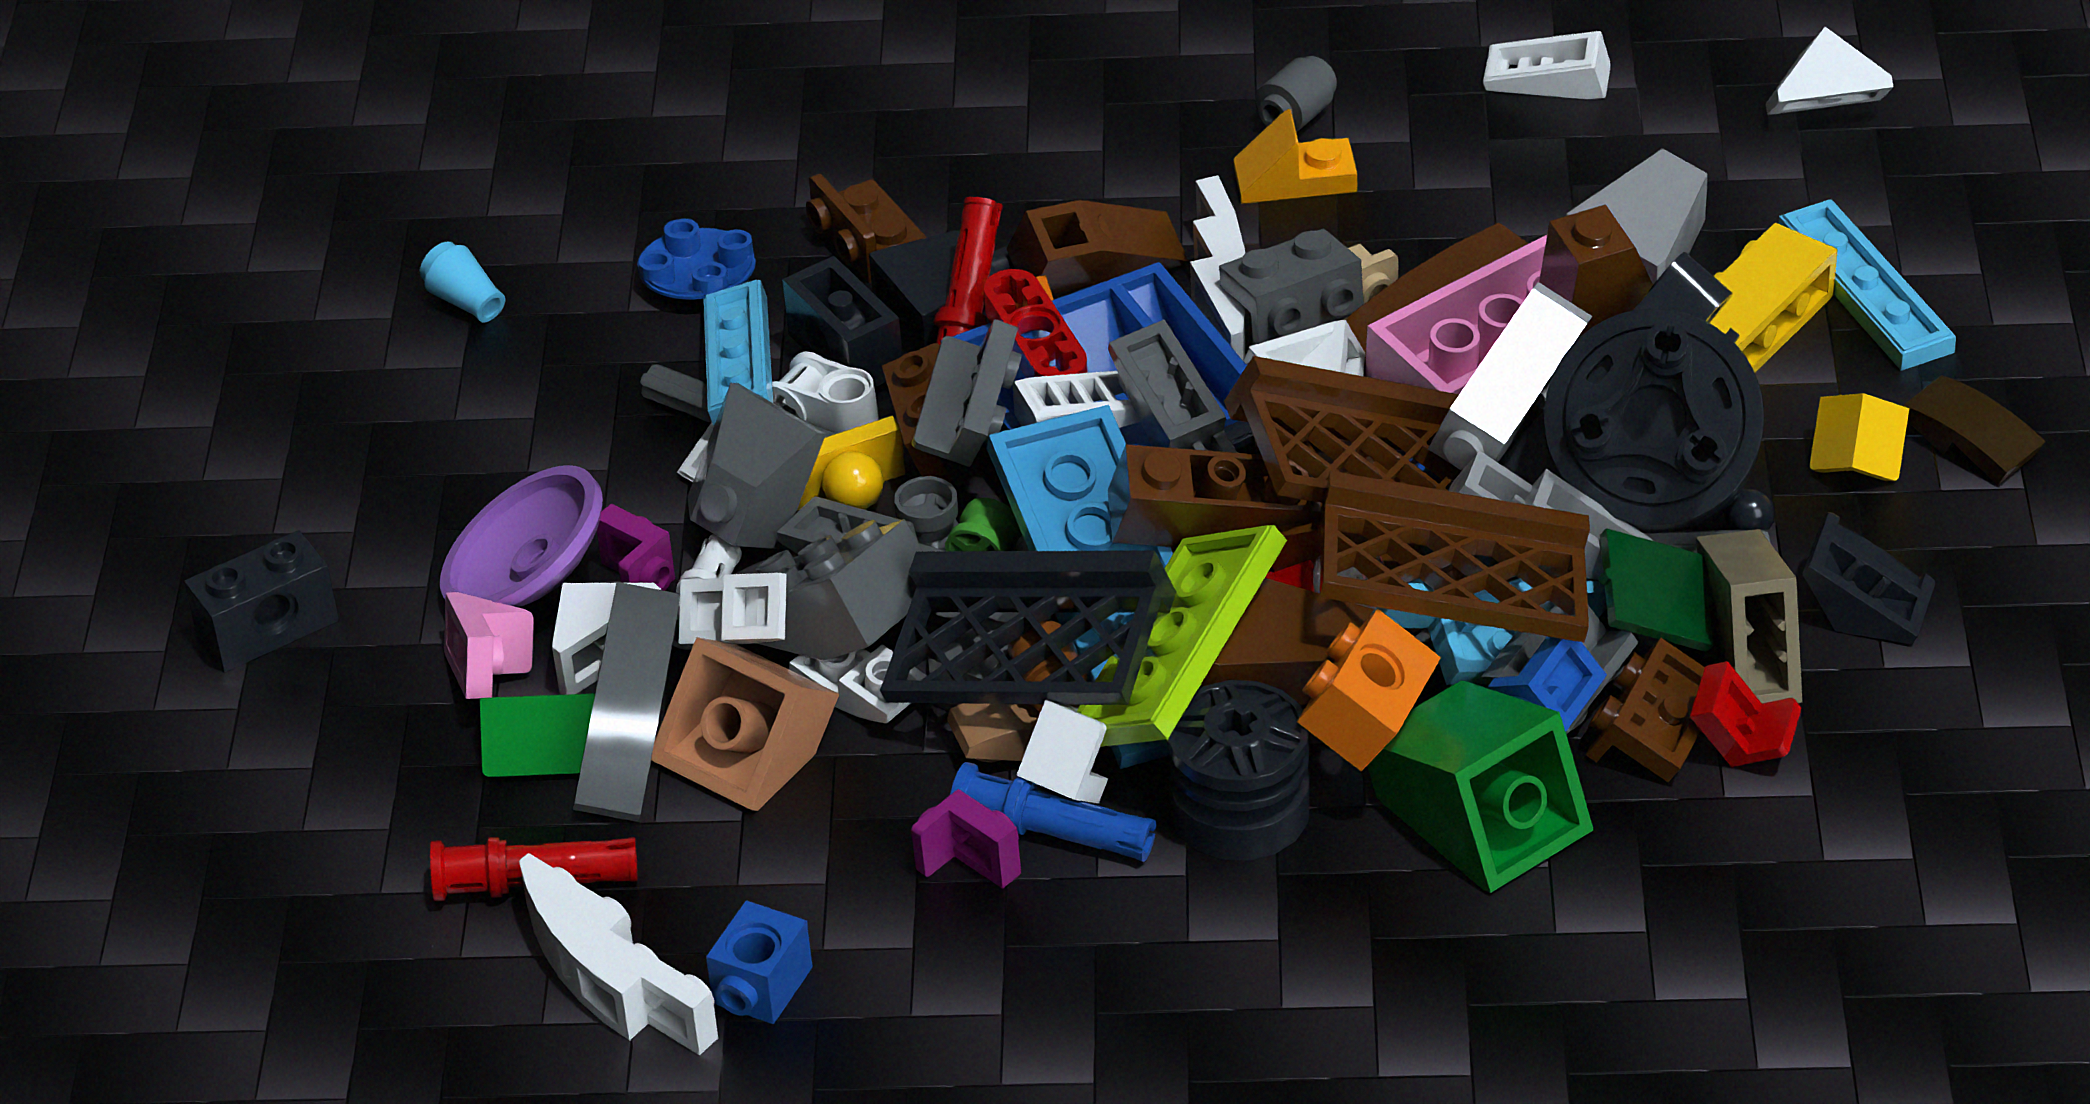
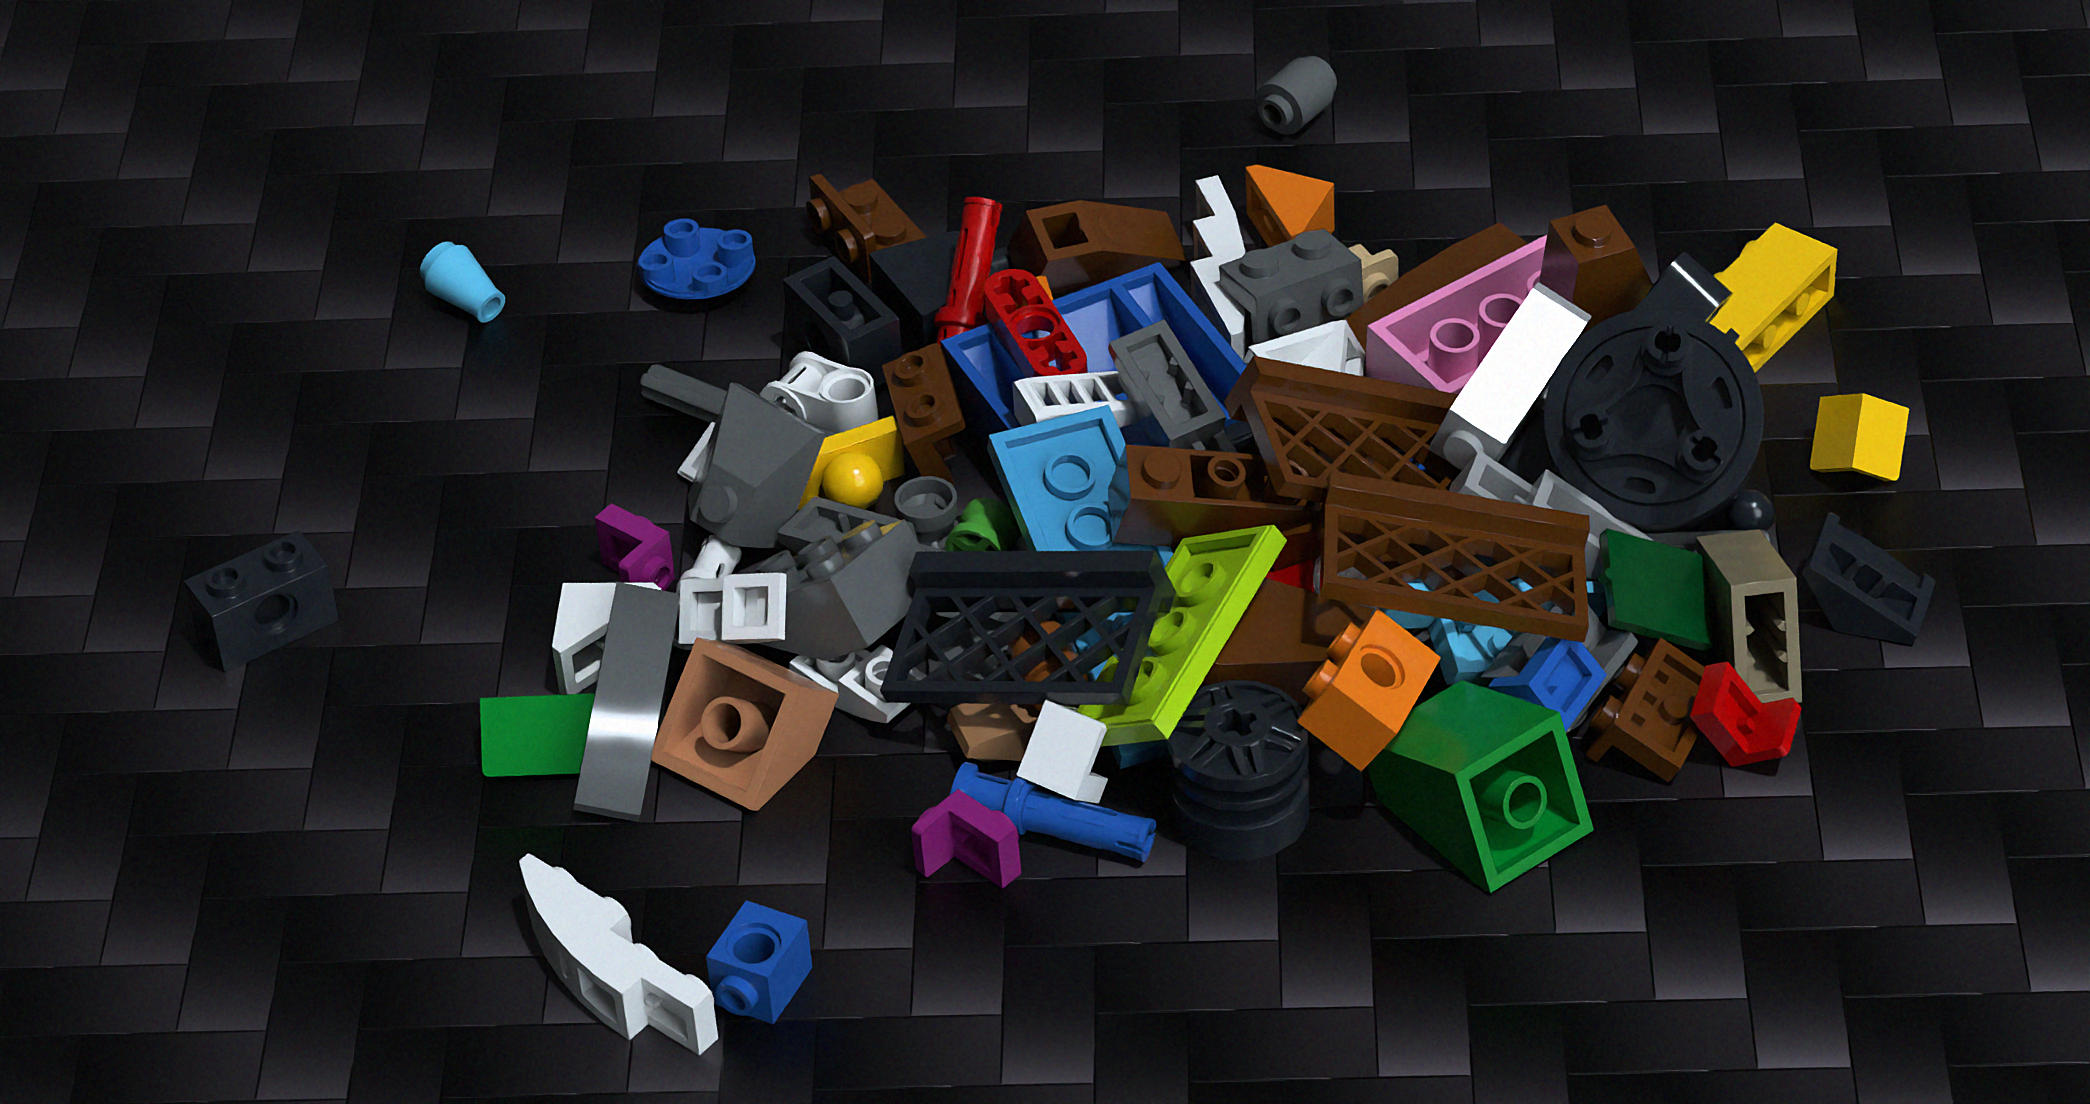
(485, 641): bright pink slope -> none
(497, 868): red pin -> none
(526, 538): medium lavender dish -> none
(737, 343): medium azure tile -> none
(964, 393): dark grey bracket -> none
(1282, 168): light orange slope -> none
(1287, 203): none -> orange slope
(1551, 66): white slope -> none
(1657, 207): light grey slope -> none
(1829, 76): white slope -> none
(1874, 289): medium azure tile -> none
(1981, 428): dark brown slope -> none

